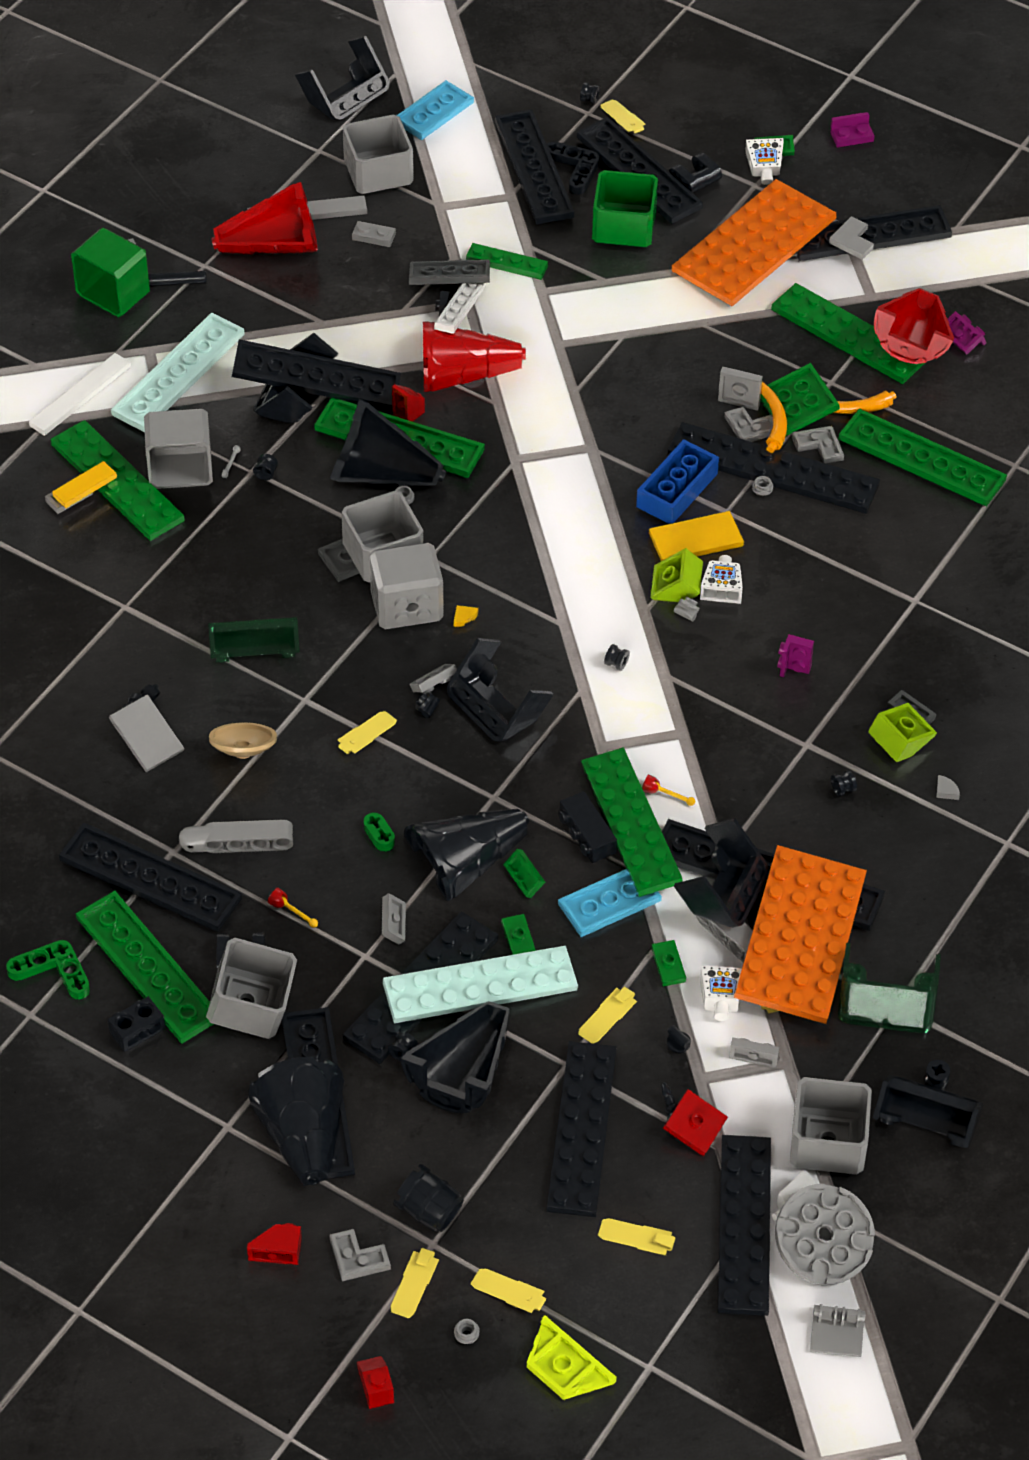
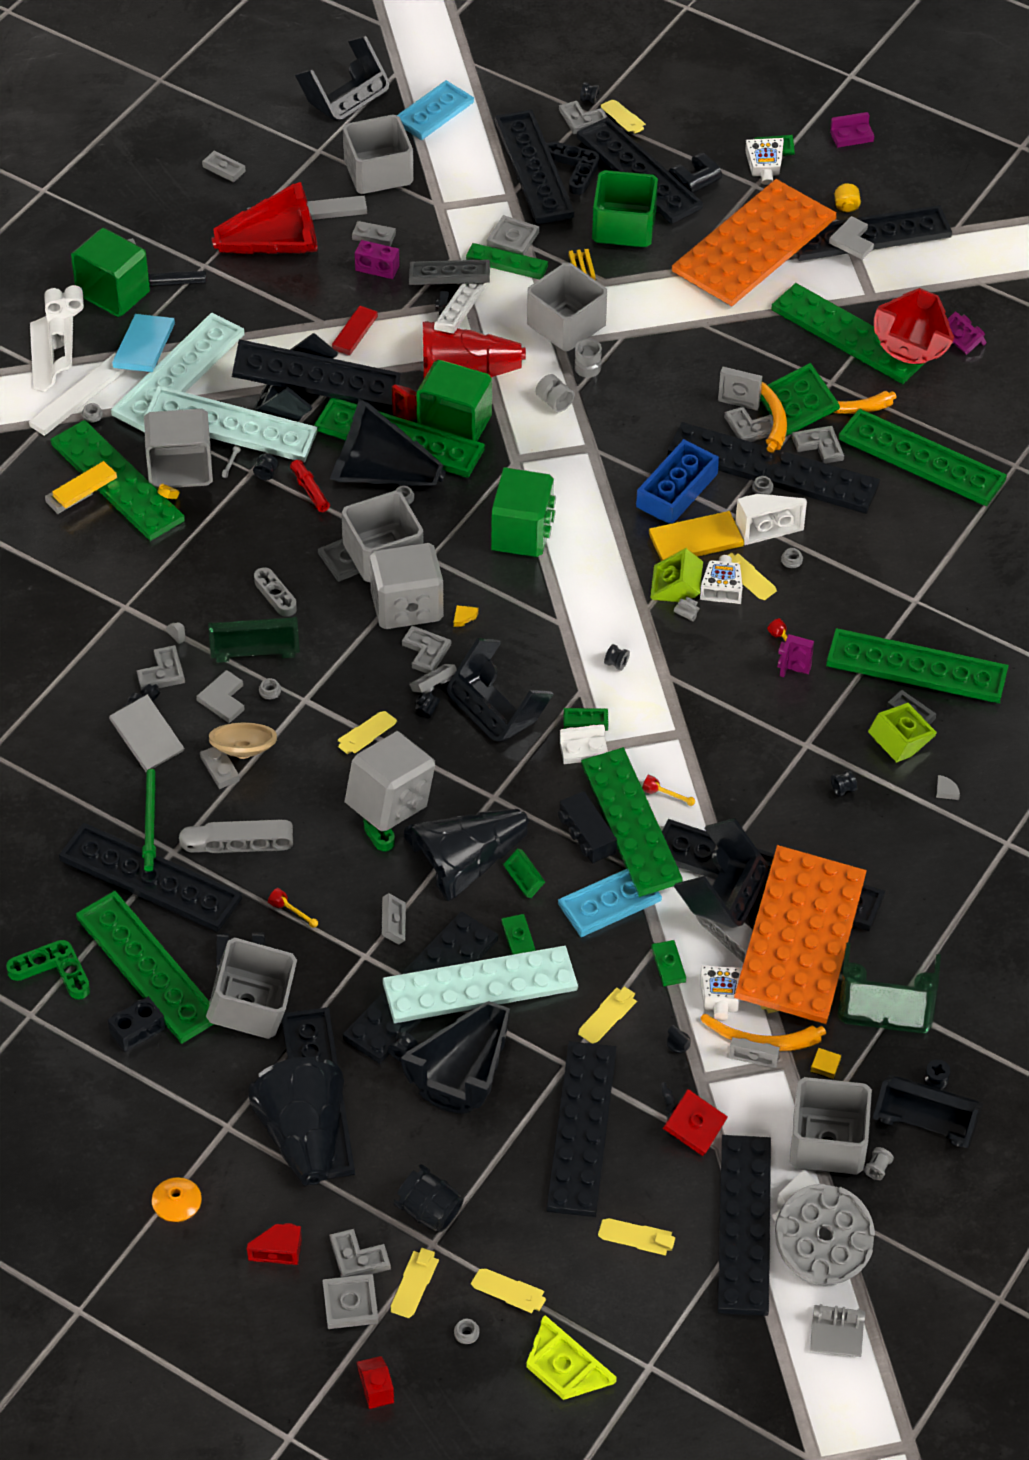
(53, 333): none -> white panel
(92, 412): none -> light grey plate
(143, 343): none -> medium azure tile
(149, 849): none -> green bar
(166, 673): none -> light grey tile
(167, 491): none -> yellow tile
(176, 1208): none -> light orange dish
(177, 631): none -> light grey tile
(218, 696): none -> light grey tile
(219, 767): none -> light grey plate
(224, 166): none -> light grey plate
(242, 425): none -> light aqua plate
(269, 689): none -> light grey plate
(275, 600): none -> light grey beam
(306, 479): none -> red pin
(350, 1301): none -> light grey plate
(354, 330): none -> red tile
(377, 259): none -> magenta brick
(390, 781): none -> light grey plate
(430, 648): none -> light grey tile
(455, 400): none -> green plate
(513, 235): none -> light grey plate
(523, 512): none -> green plate
(554, 392): none -> light grey wheel
(566, 306): none -> light grey plate
(577, 118): none -> light grey tile
(580, 255): none -> yellow tile
(582, 743): none -> white bracket
(585, 717): none -> green plate
(588, 358): none -> light grey wheel
(753, 579): none -> light yellow piece
(769, 516): none -> white slope
(777, 628): none -> red hinge
(788, 1042): none -> light orange animal
(792, 558): none -> light grey plate
(826, 1063): none -> yellow tile
(847, 198): none -> yellow head
(878, 1163): none -> light grey bush
(917, 665): none -> green plate

